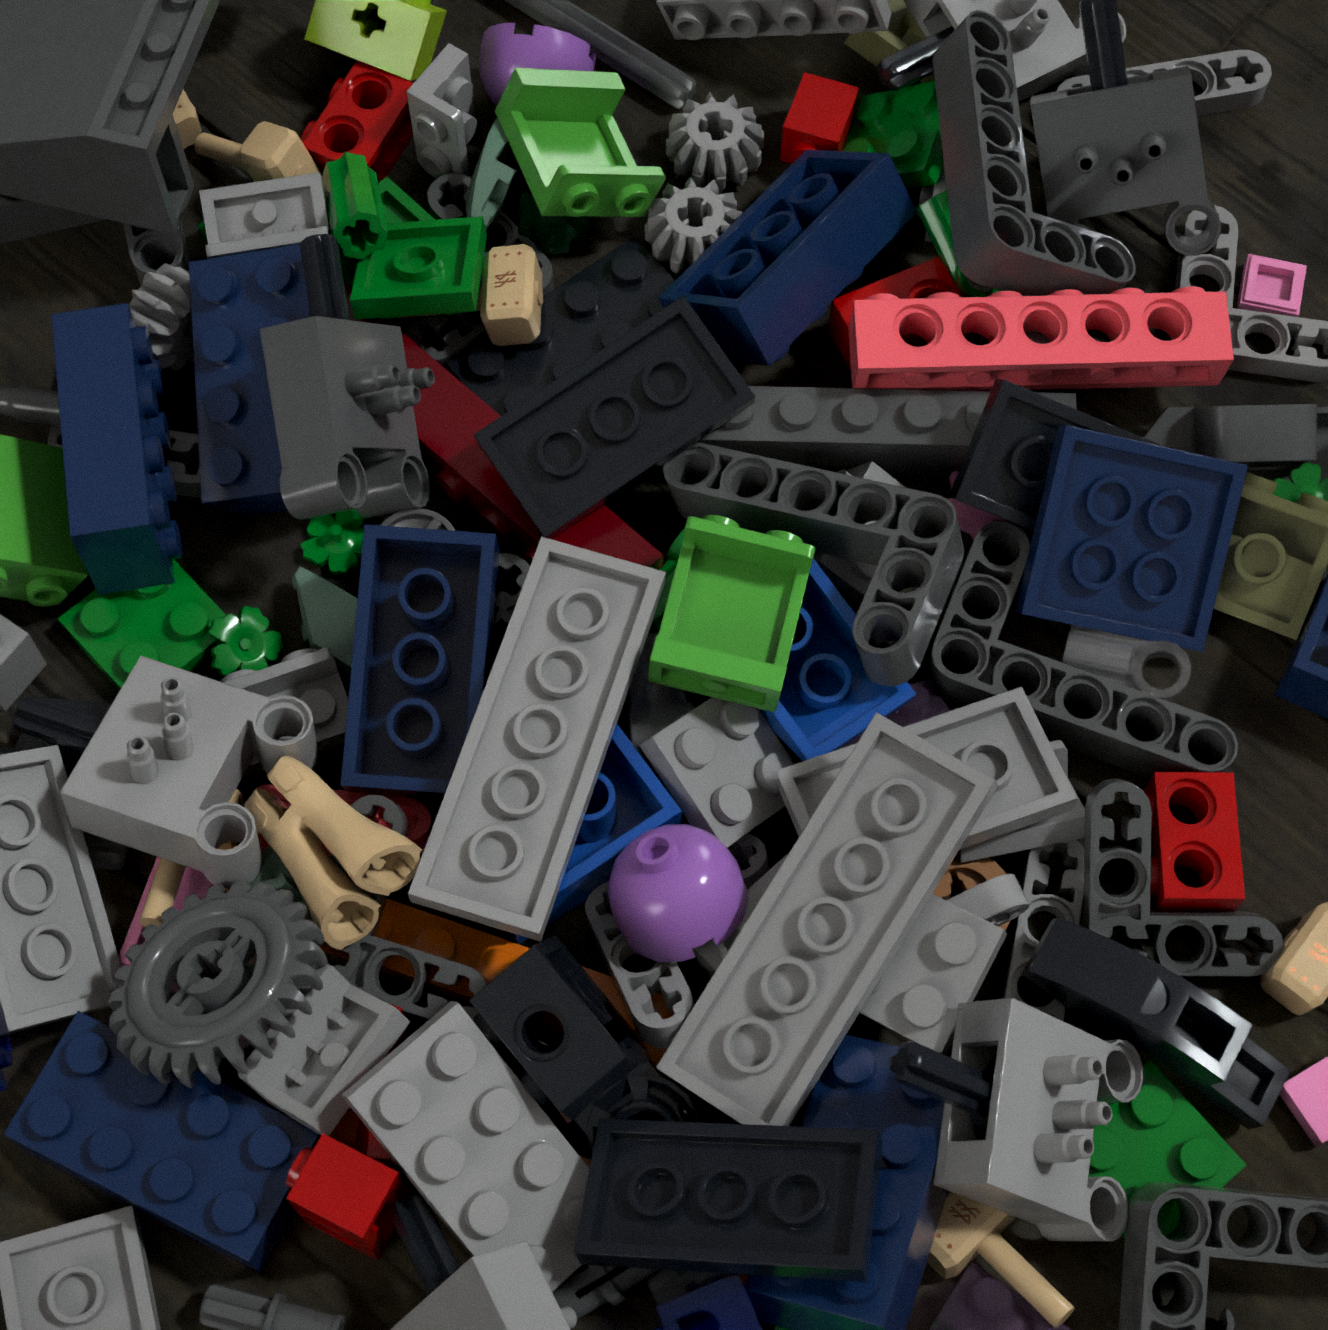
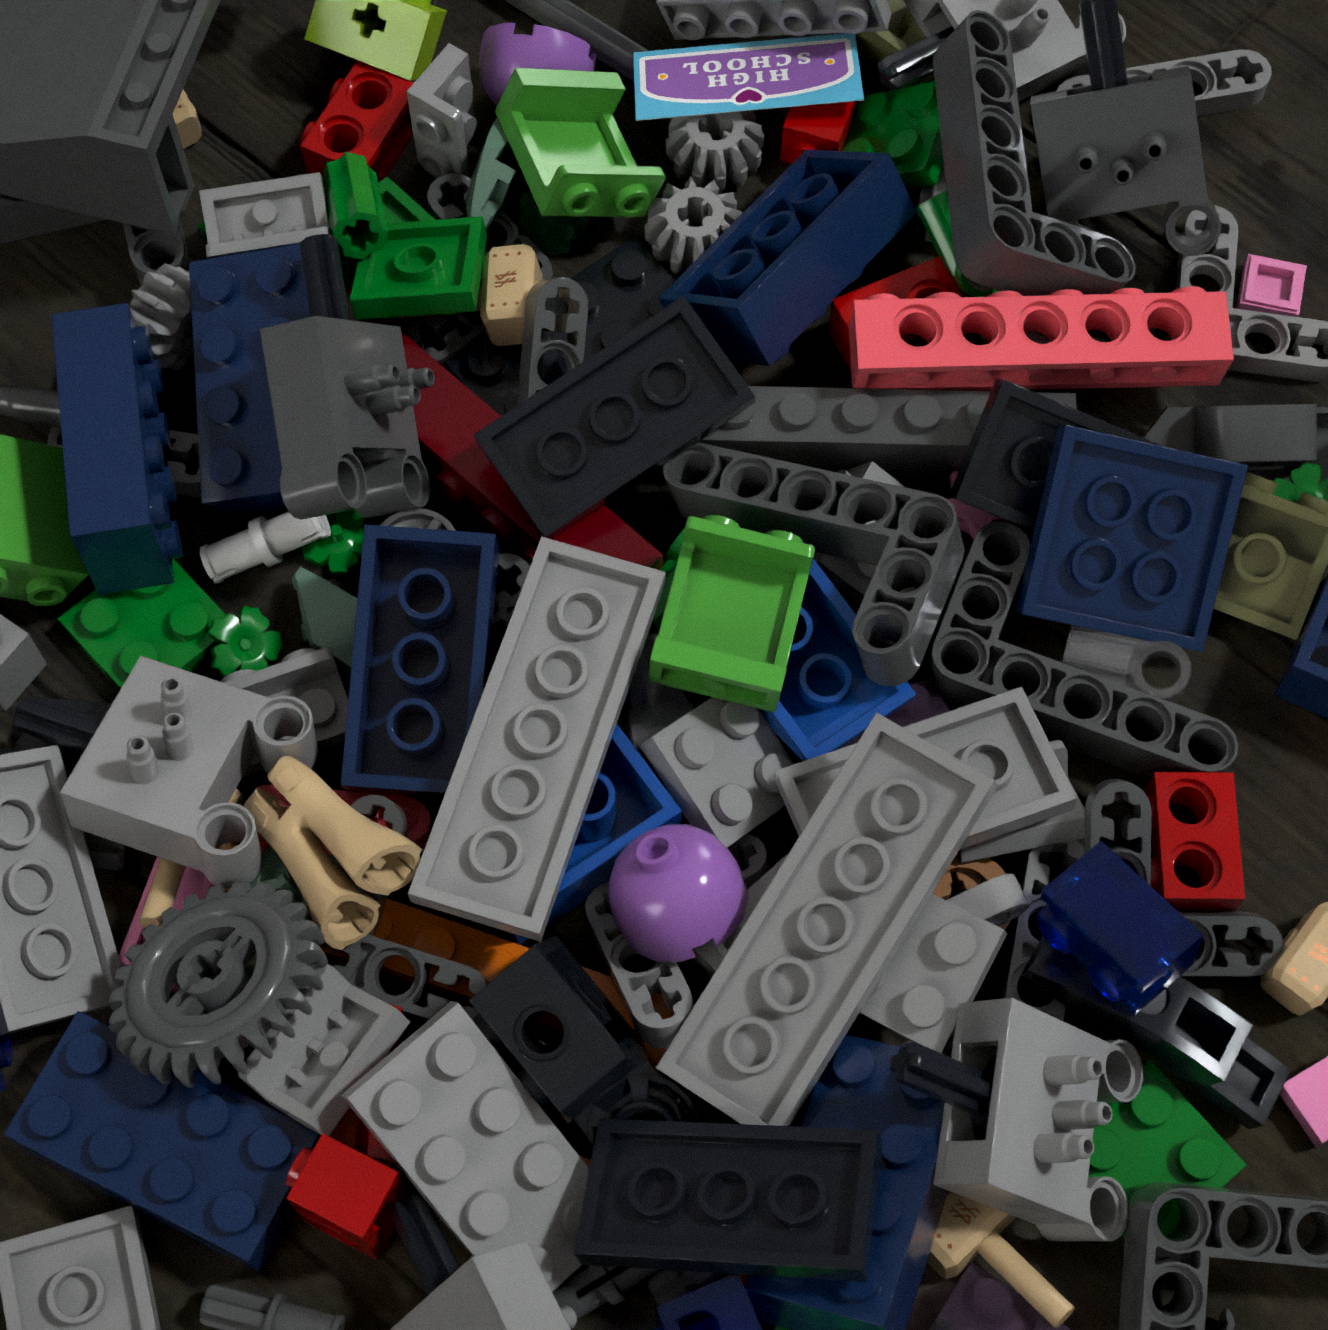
(261, 543): none -> white pin
(265, 154): tan piece -> none
(539, 319): none -> dark grey beam
(747, 76): none -> sticker
(1117, 928): none -> clear blue brick

